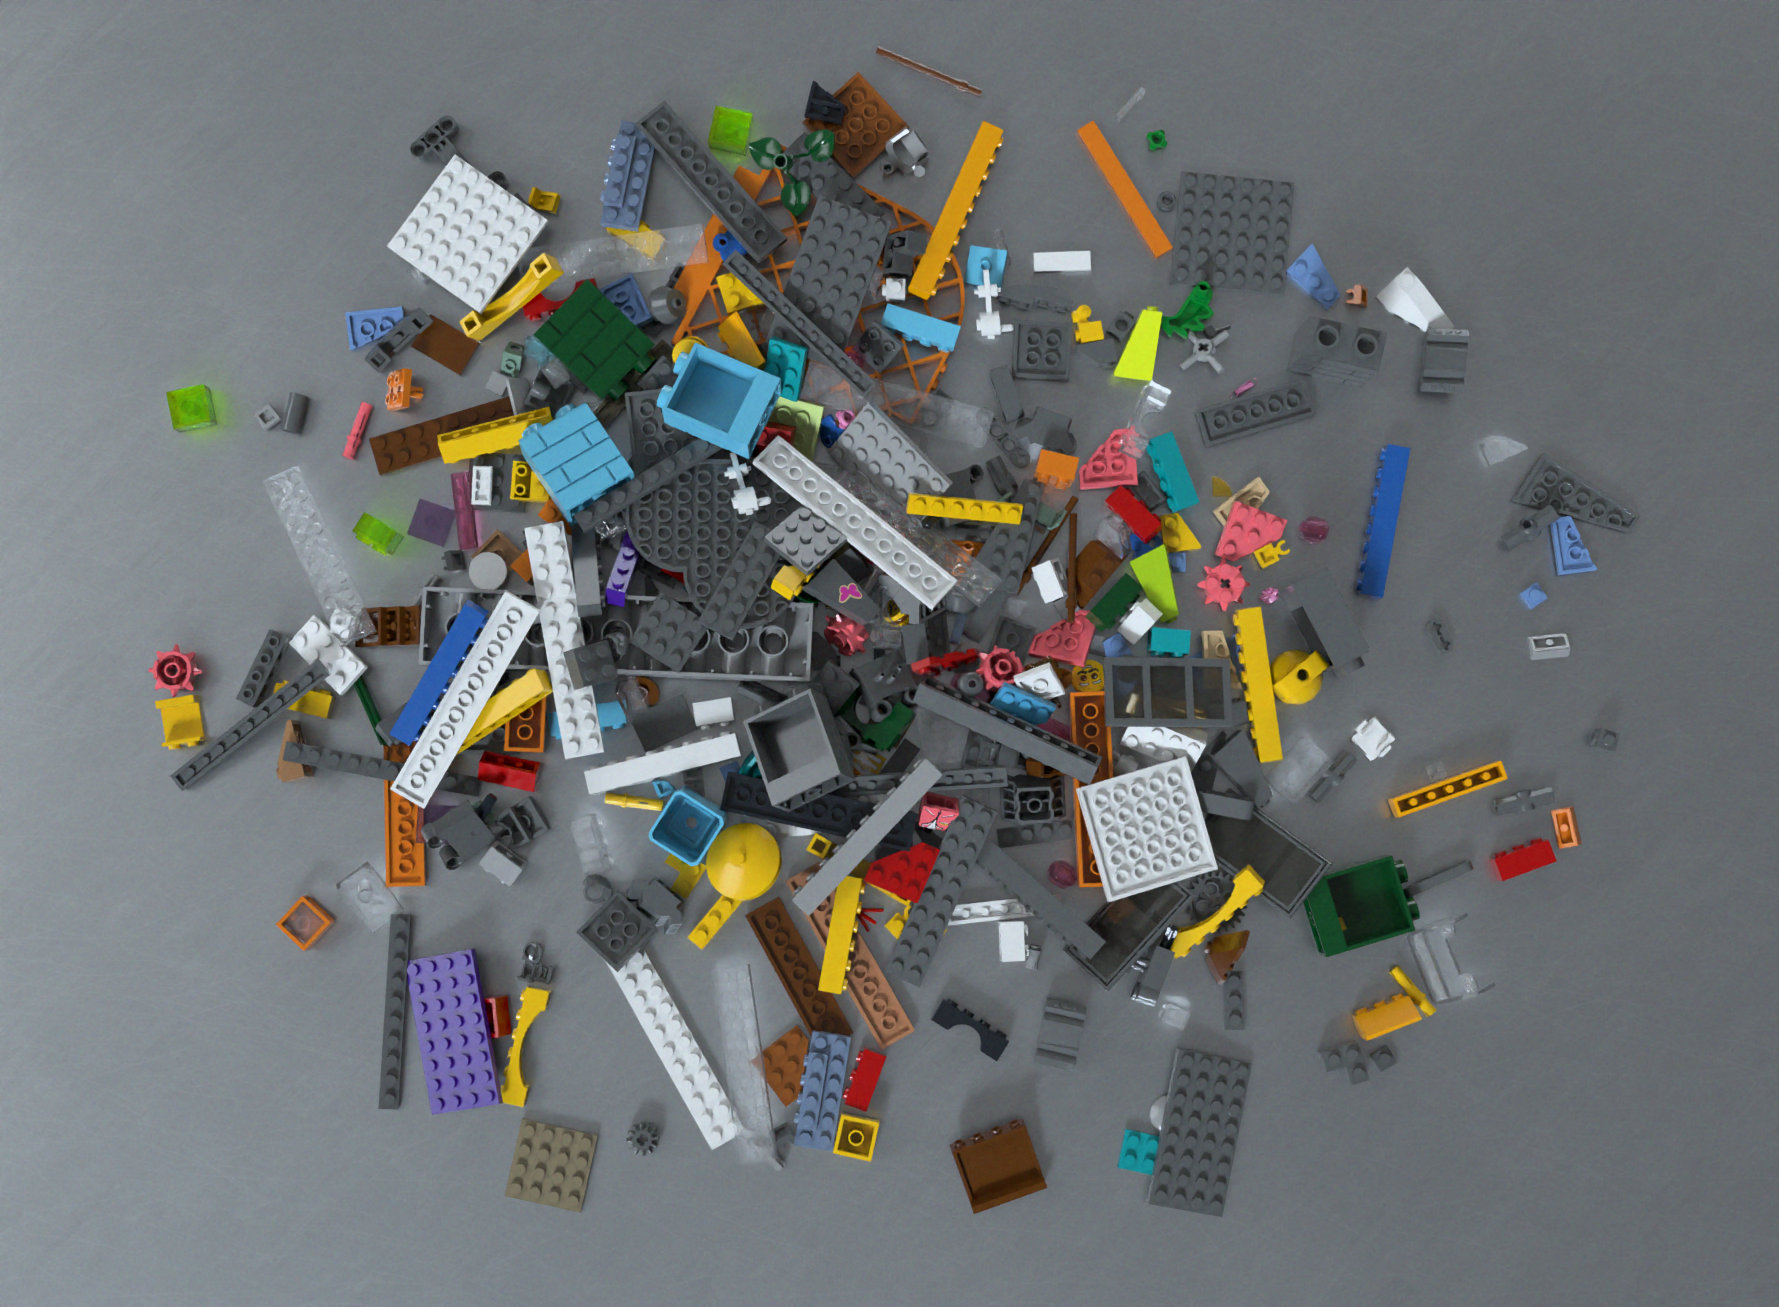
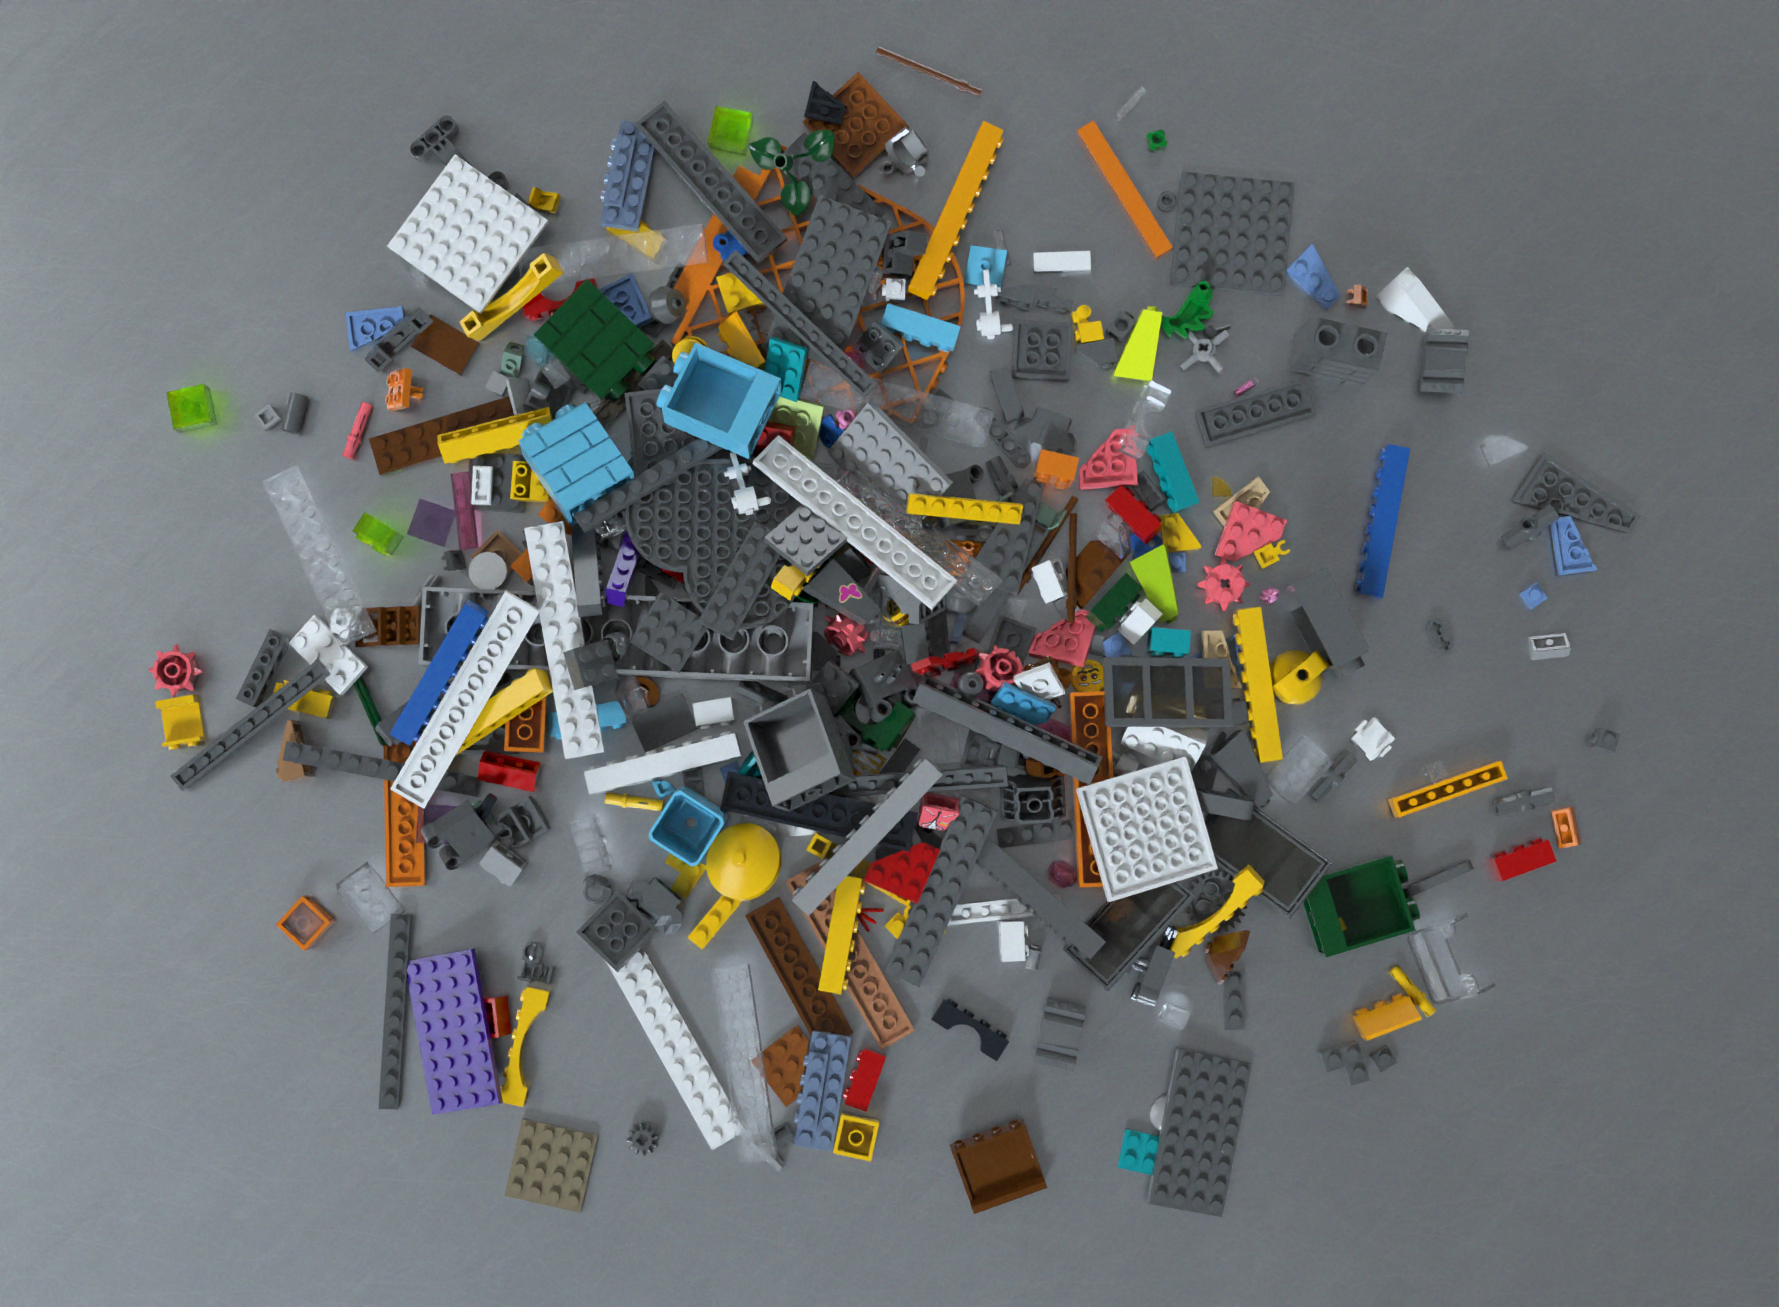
(1314, 529): clear pink head -> none

